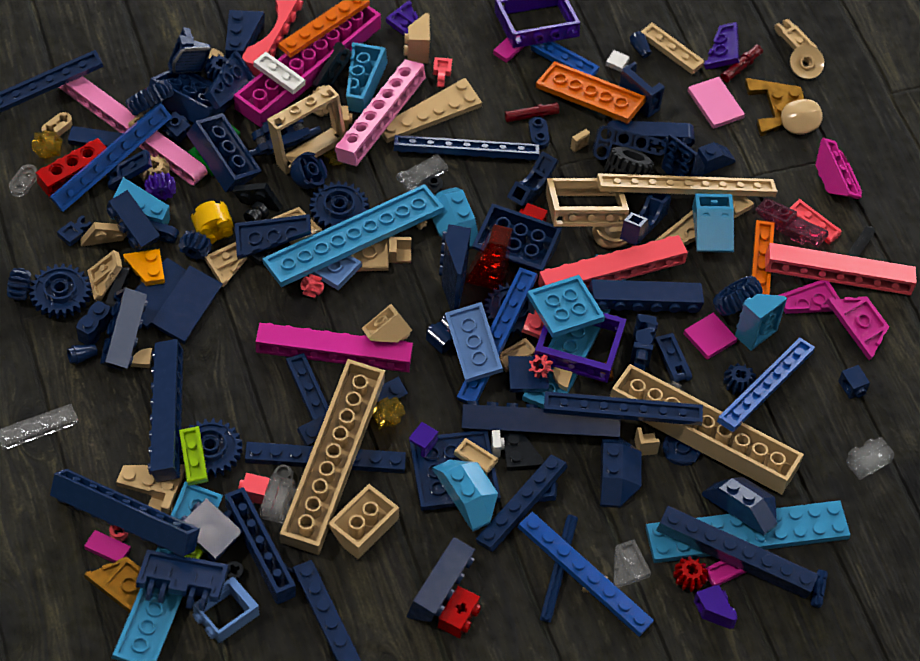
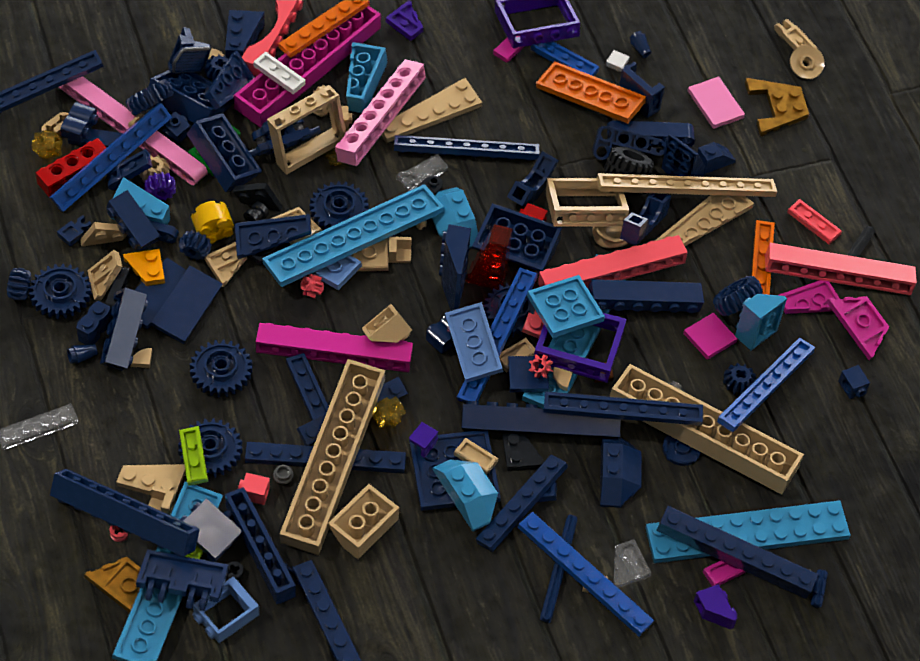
(20, 182): clear plate -> none
(79, 122): none -> dark blue brick
(107, 547): dark pink tile -> none
(166, 411): dark blue brick -> none
(235, 365): none -> dark blue gear
(277, 499): clear brick -> none
(308, 171): dark blue cylinder -> none
(333, 66): black plate -> none
(418, 40): tan slope -> none
(441, 581): dark blue slope -> none
(442, 68): coral plate -> none
(460, 602): red brick -> none
(497, 443): white plate -> none
(531, 112): dark red pin -> none
(539, 132): dark blue plate -> none
(580, 140): tan tile -> none
(644, 336): dark blue hips -> none
(646, 442): tan panel -> none
(673, 48): tan plate -> none
(673, 357): dark blue plate -> none
(688, 580): red gear -> none
(713, 222): dark azure slope -> none
(725, 47): dark purple wing -> none
(745, 502): dark blue wedge -> none
(746, 59): dark red pin -> none
(791, 225): clear pink slope -> none
(801, 116): tan piece -> none
(836, 171): dark pink wedge -> none
(870, 457): clear brick -> none

